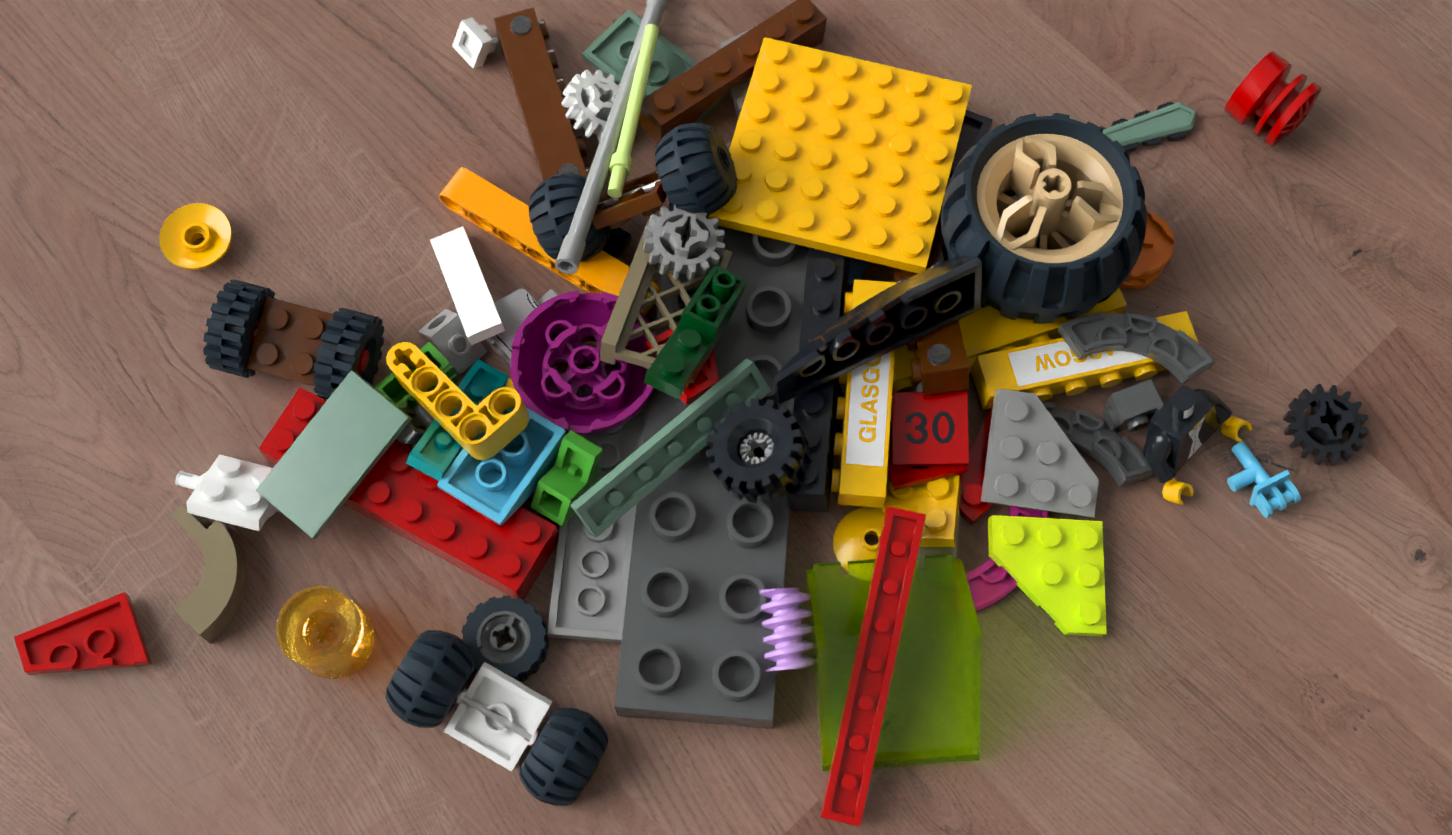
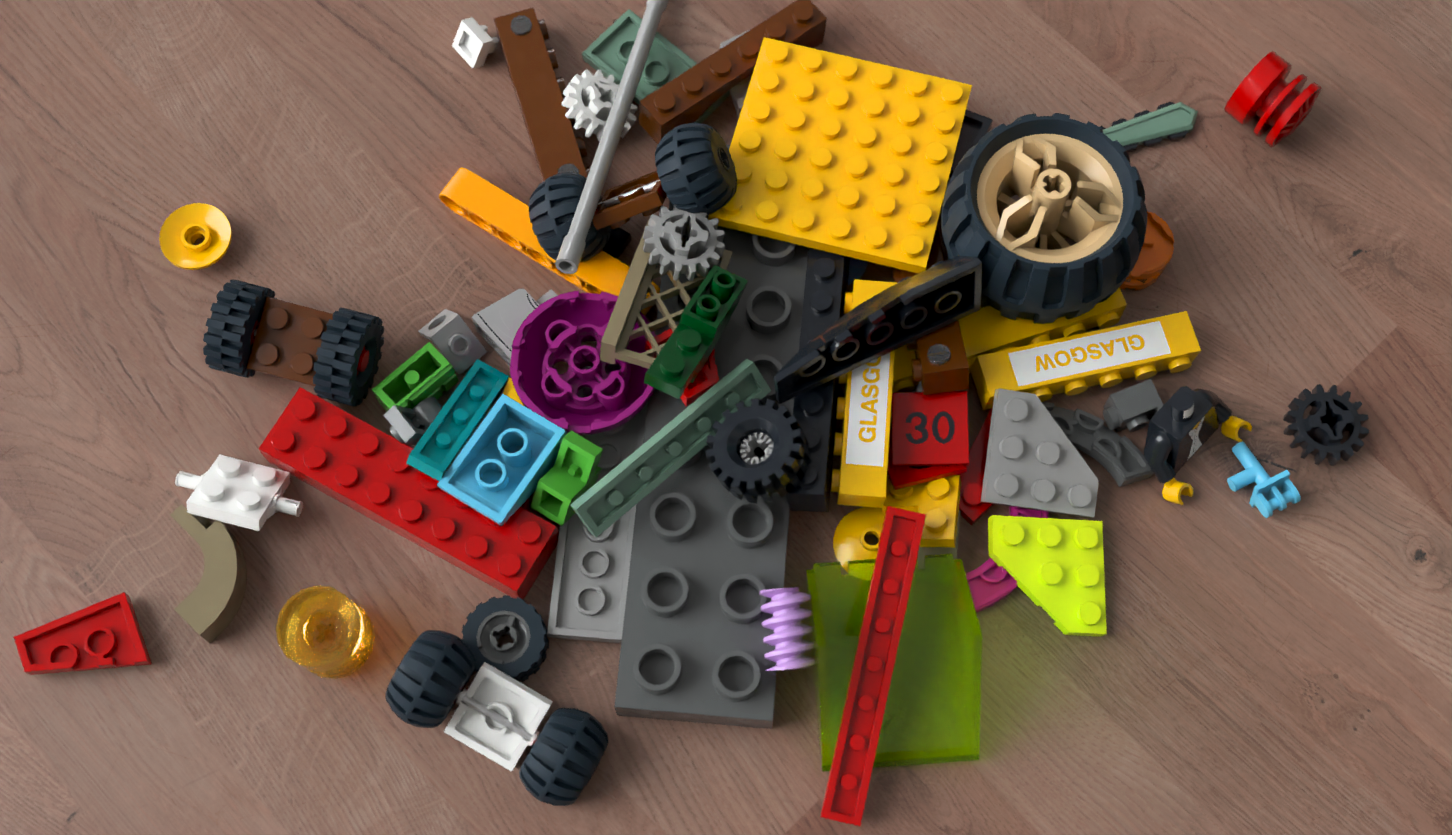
(333, 454): tile -> none
(447, 397): yellow beam -> none
(467, 285): white tile -> none
(621, 161): yellowish green bar -> none
(1137, 335): dark grey tile -> none

